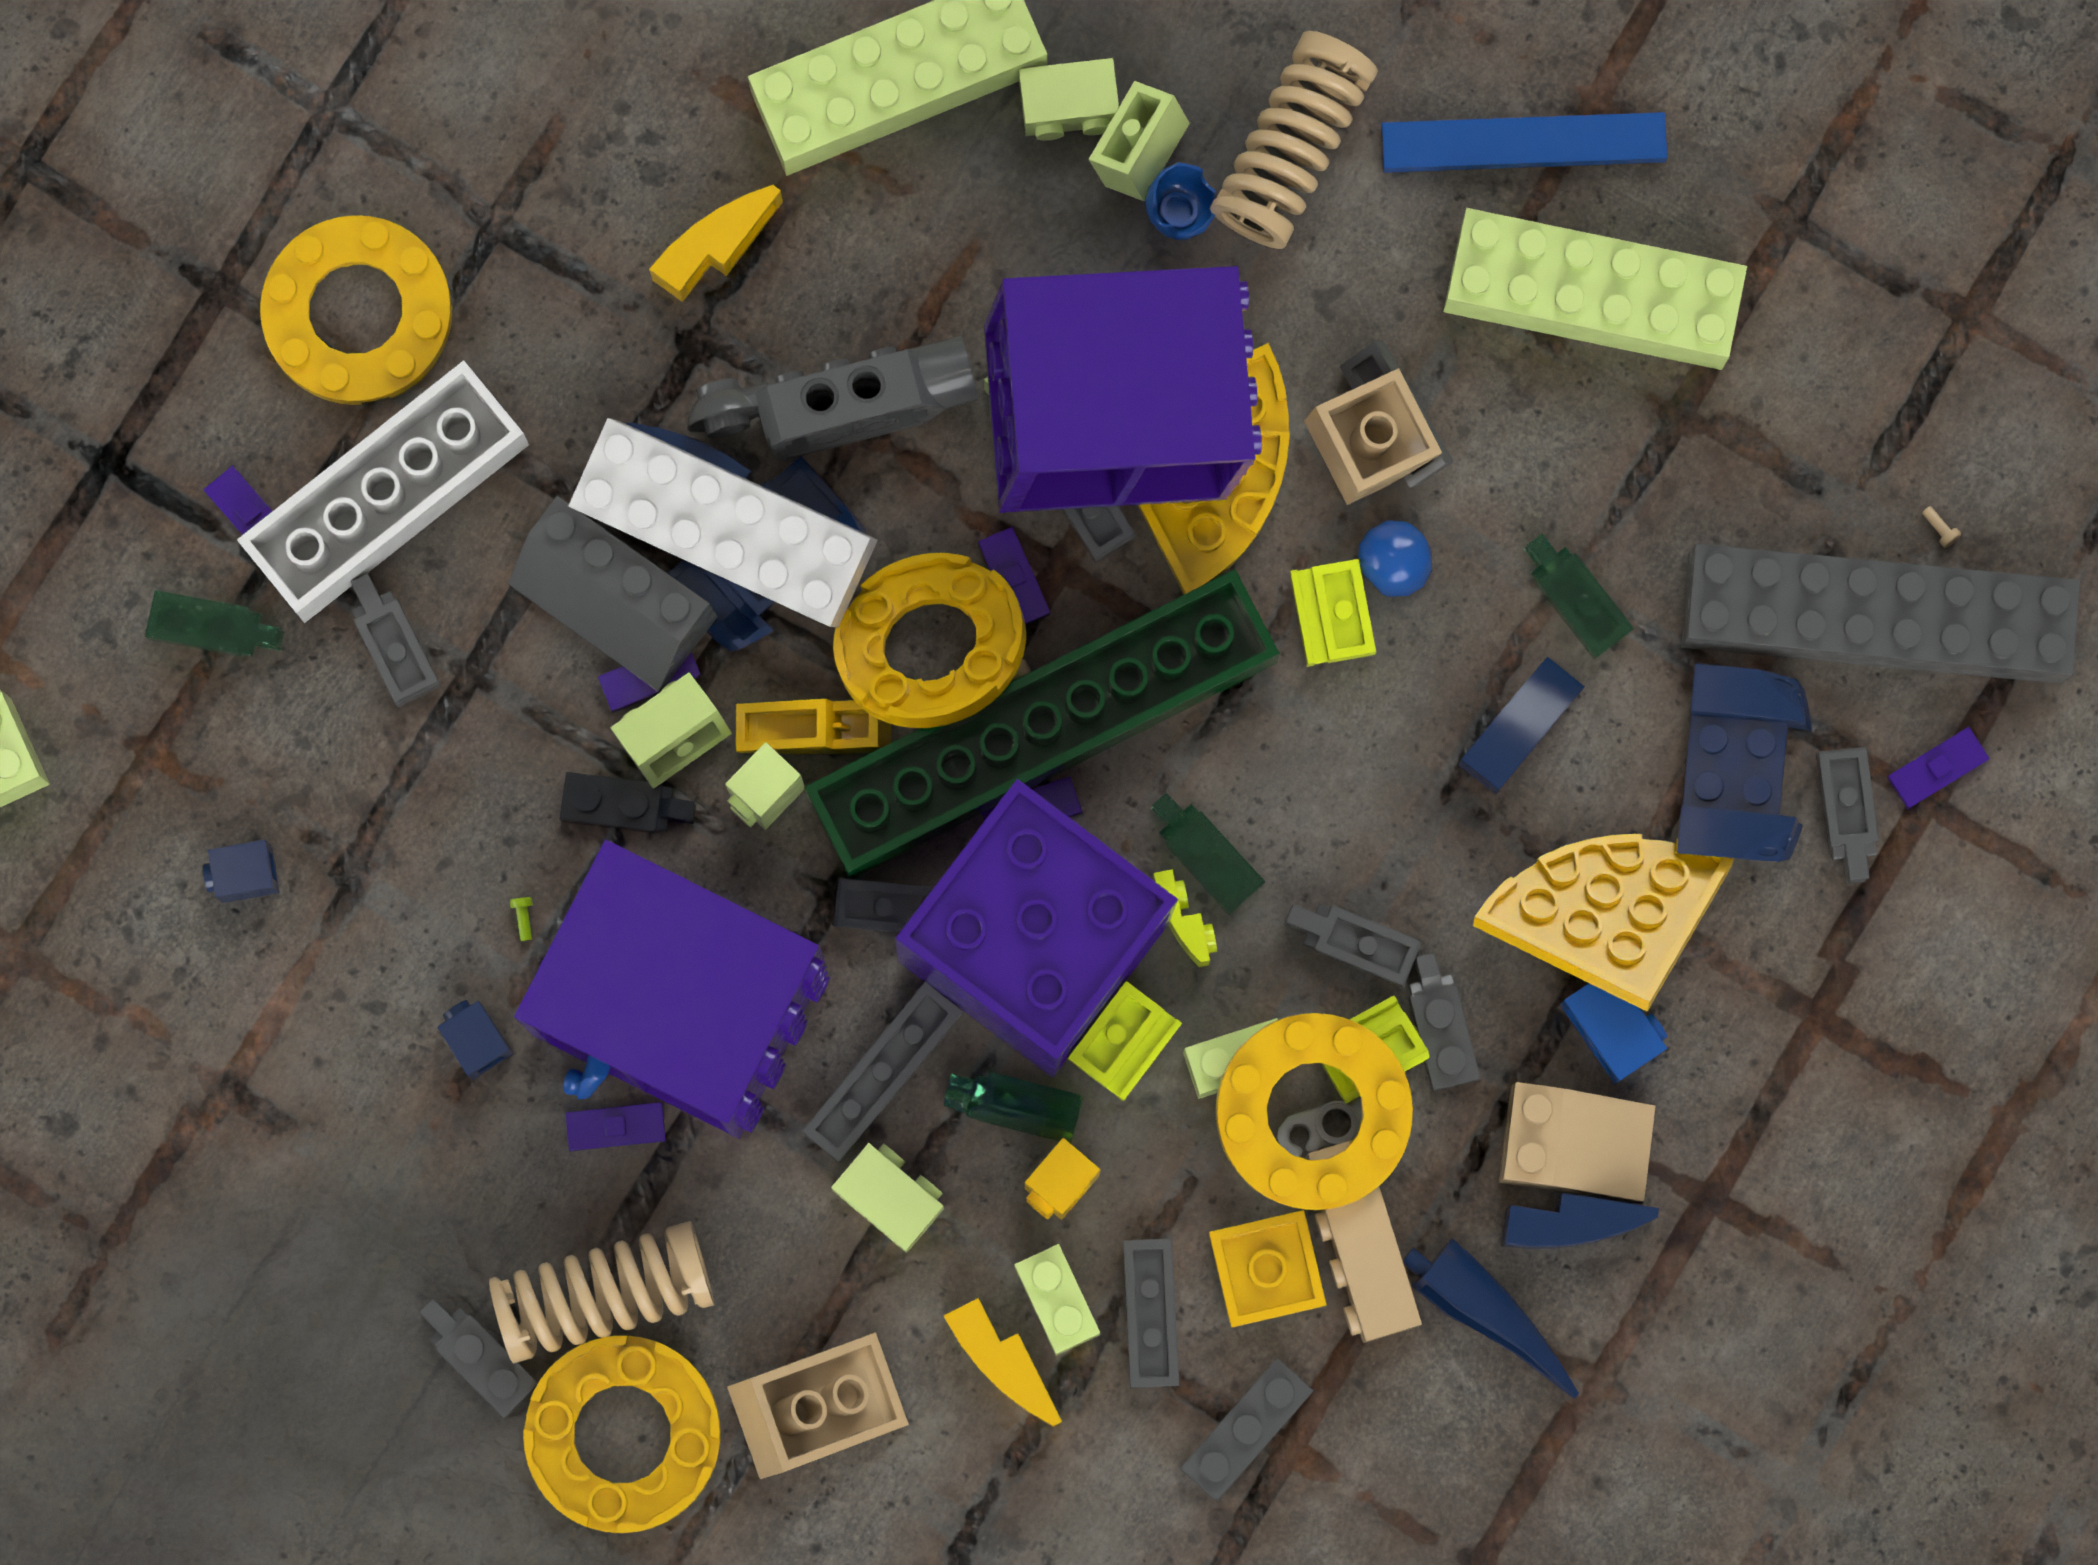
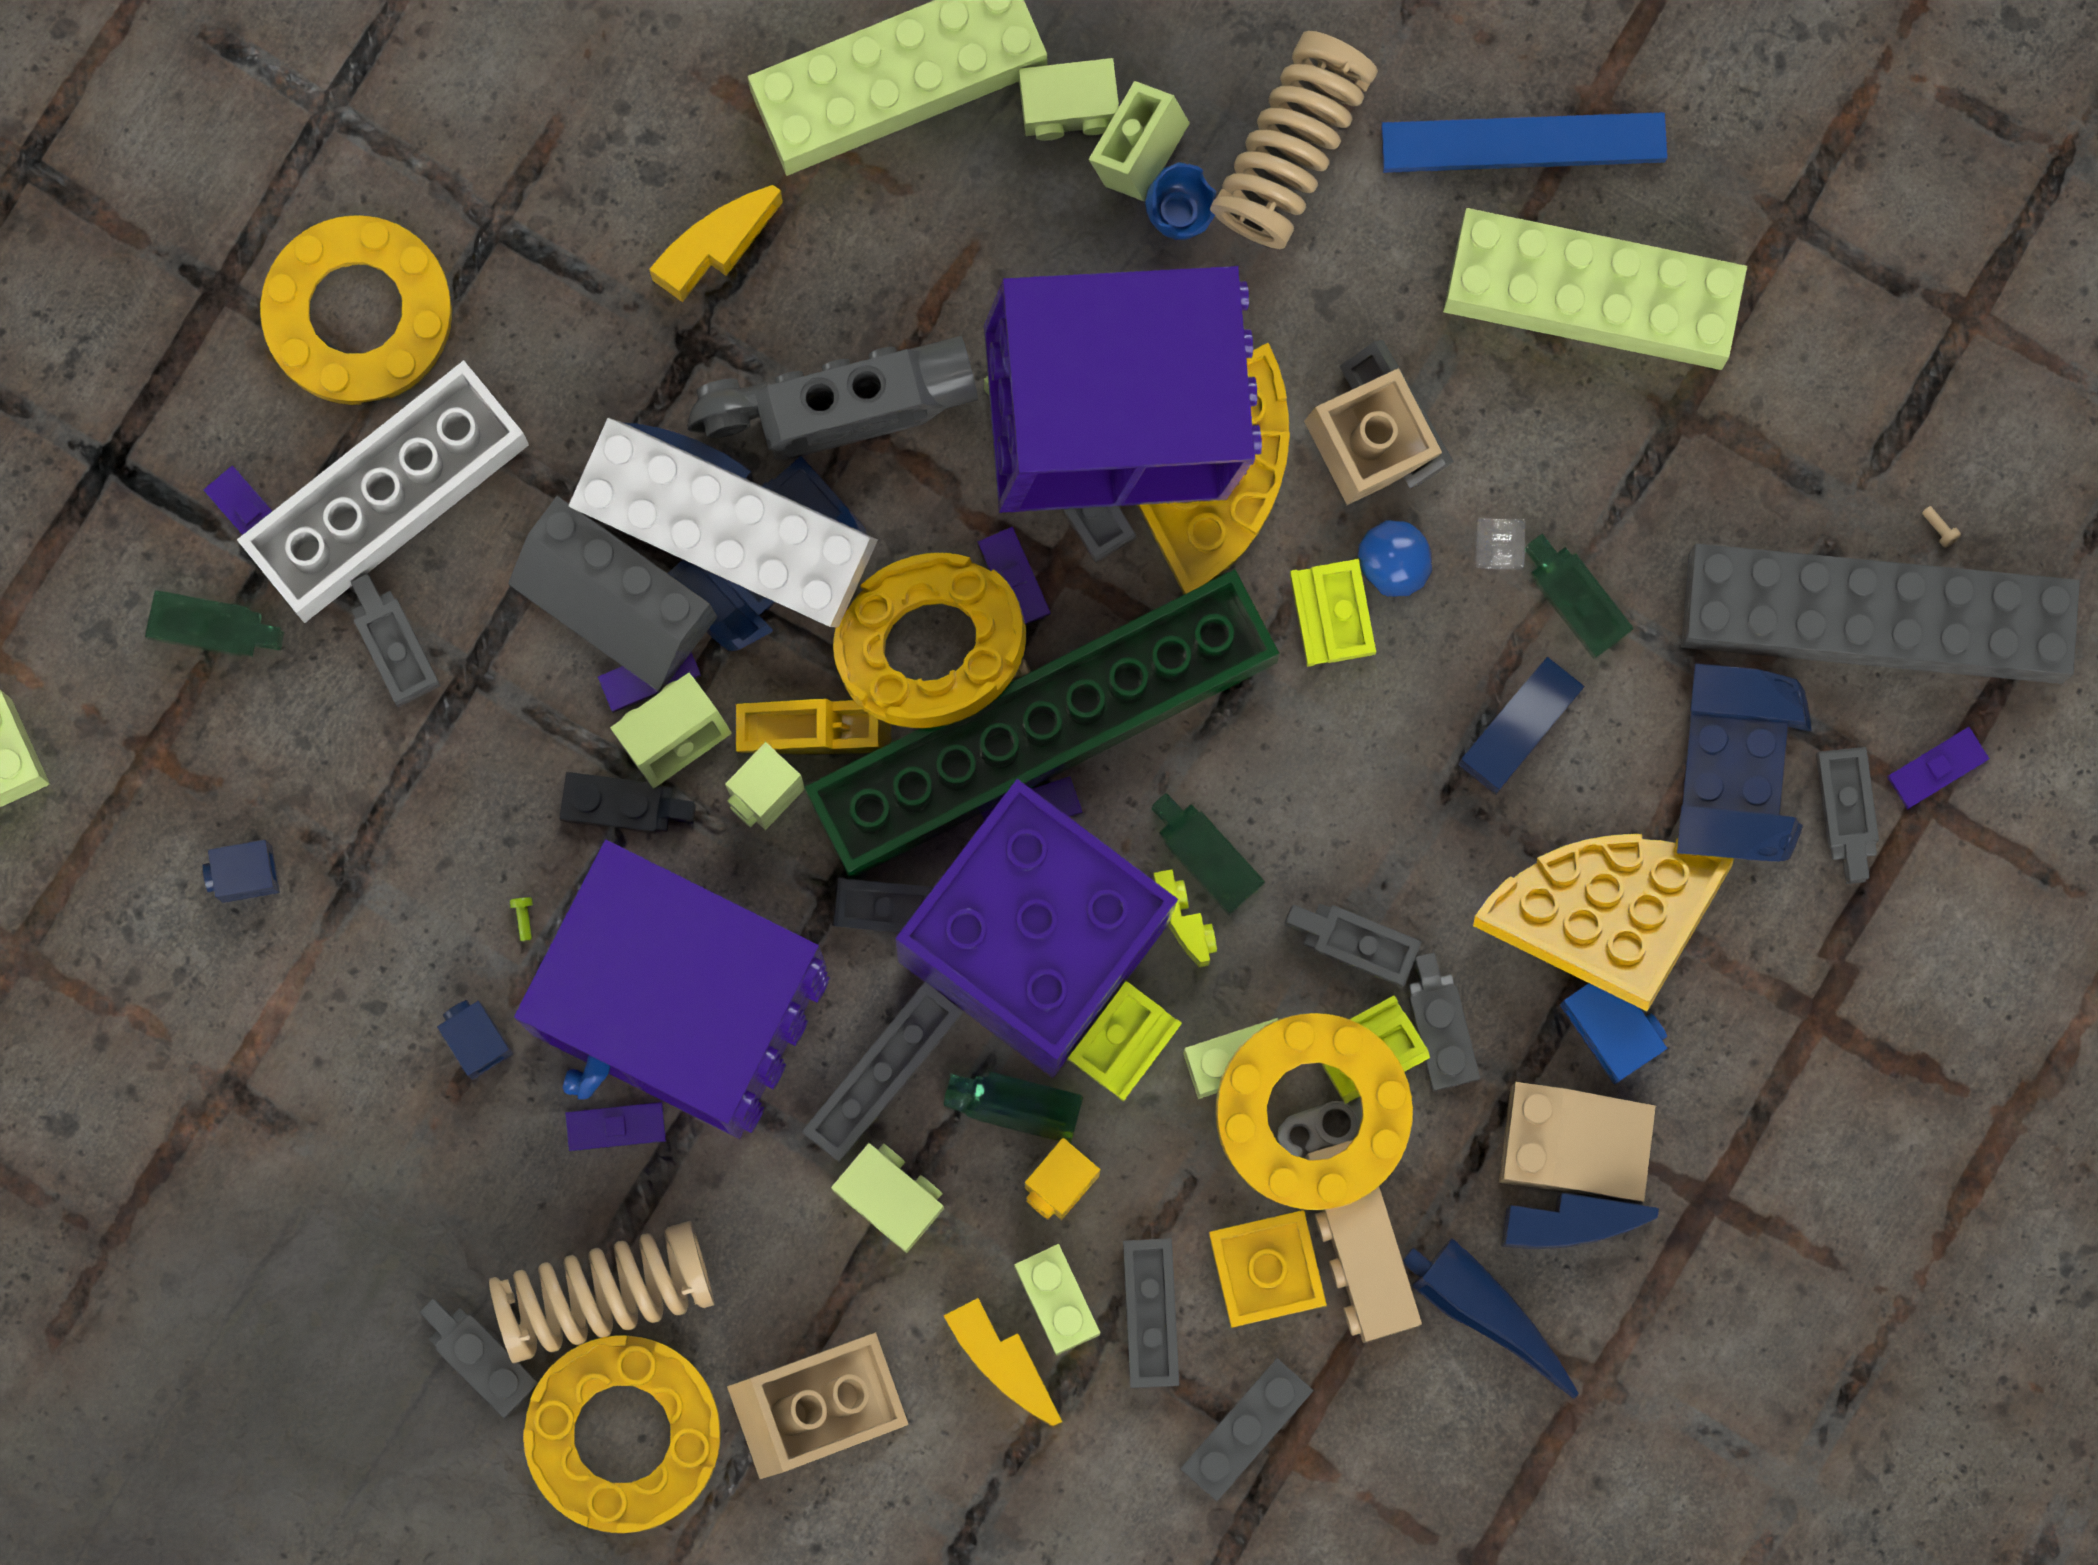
(1500, 543): none -> clear tile

